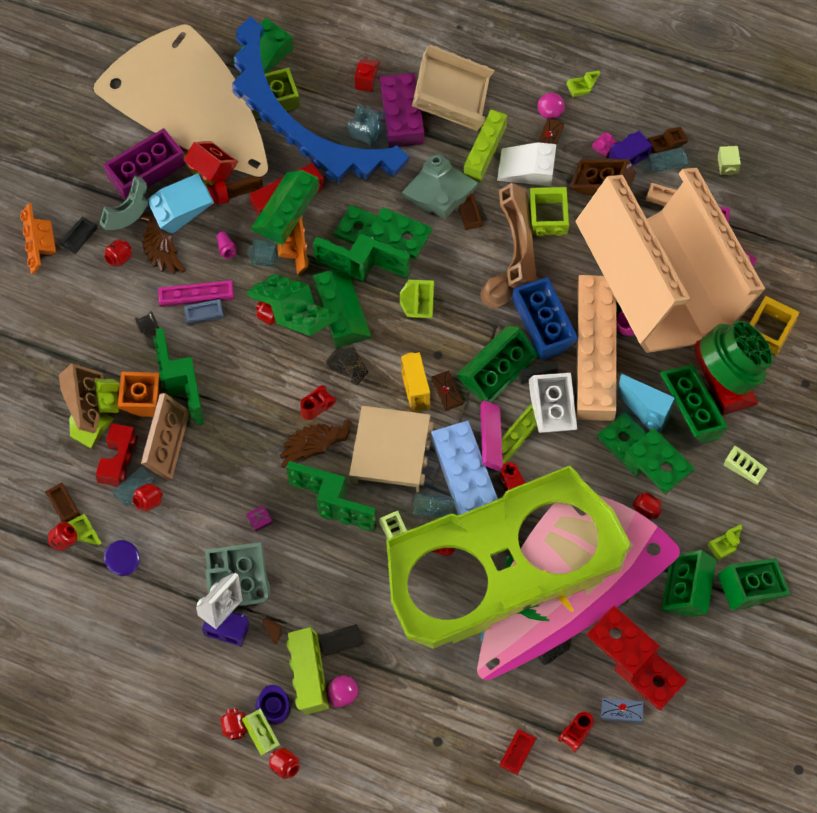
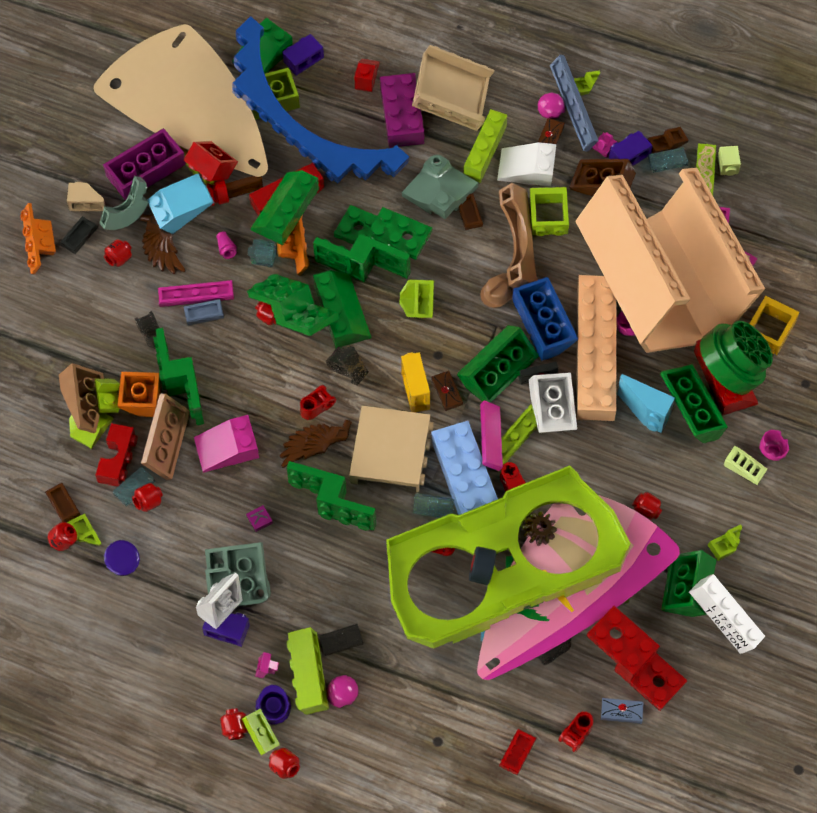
(84, 198): none -> tan slope
(227, 444): none -> dark pink slope
(266, 666): none -> dark pink tile
(273, 629): reddish brown slope -> none
(303, 54): none -> dark purple brick
(366, 124): clear light blue brick -> none
(399, 523): yellowish green slope -> none
(482, 565): none -> black wheel
(534, 533): none -> dark brown gear
(574, 103): none -> sand blue tile
(645, 453): green bracket -> none
(659, 194): light nougat plate -> none
(706, 163): none -> tile
(727, 614): none -> white brick
(753, 583): green slope -> none
(774, 445): none -> dark pink hair

